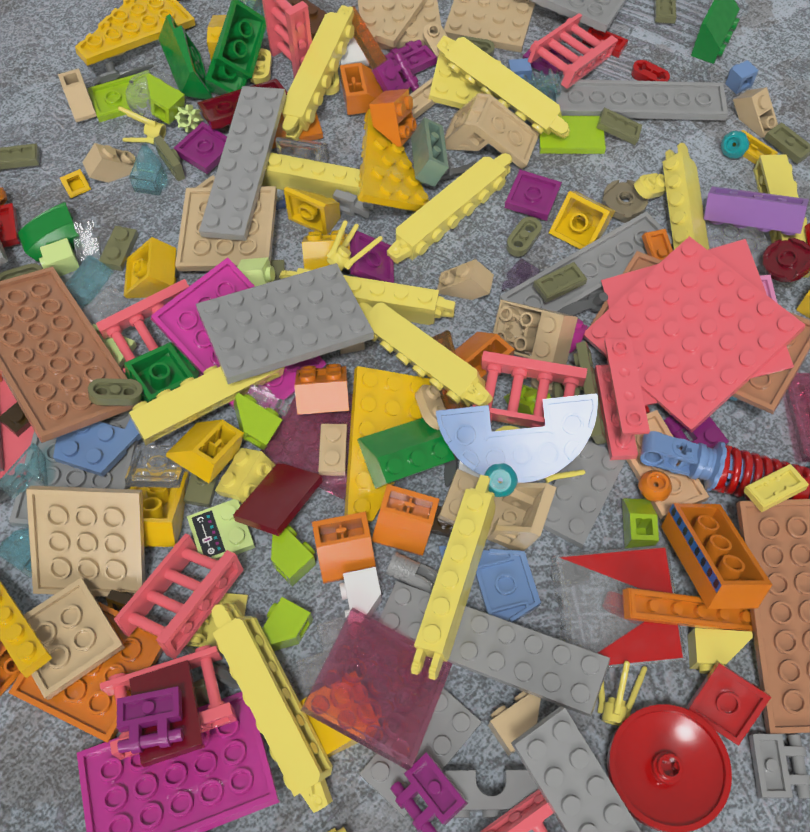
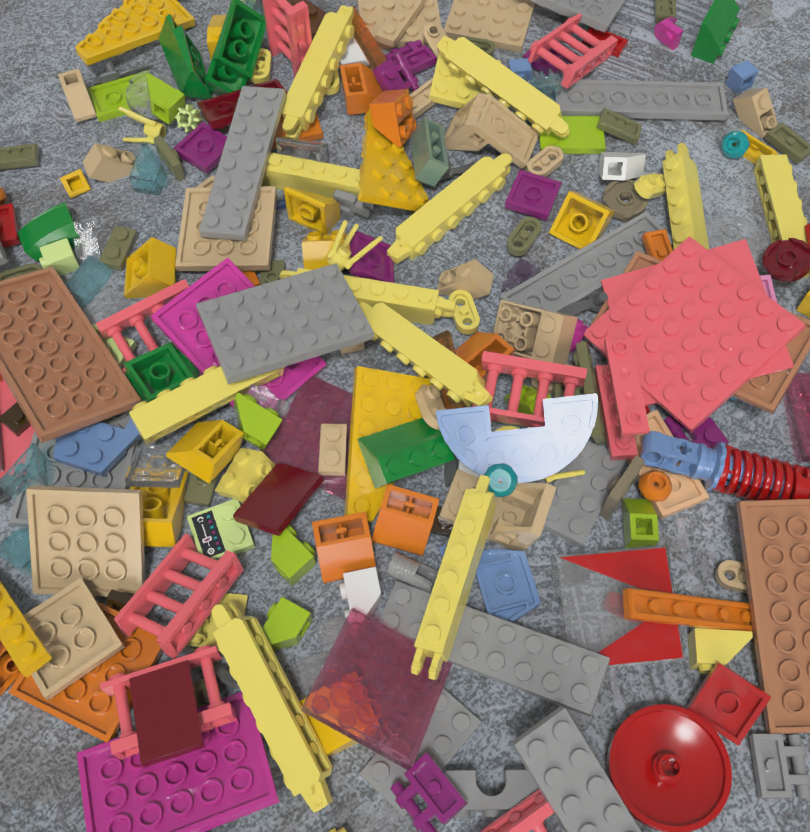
(116, 392): olive plate -> none
(148, 710): magenta plate -> none
(257, 270): yellowish green brick -> none
(321, 389): slope -> none
(465, 313): none -> light yellow plate
(514, 721): tan slope -> none
(545, 161): none -> tan plate
(559, 282): olive plate -> none
(614, 710): light yellow plant -> none
(620, 487): none -> dark tan plate
(621, 165): none -> white slope
(649, 72): red beam -> none
(668, 32): none -> dark pink plate
(715, 556): orange brick -> none
(756, 210): medium lavender brick -> none
(776, 487): light yellow plate -> none

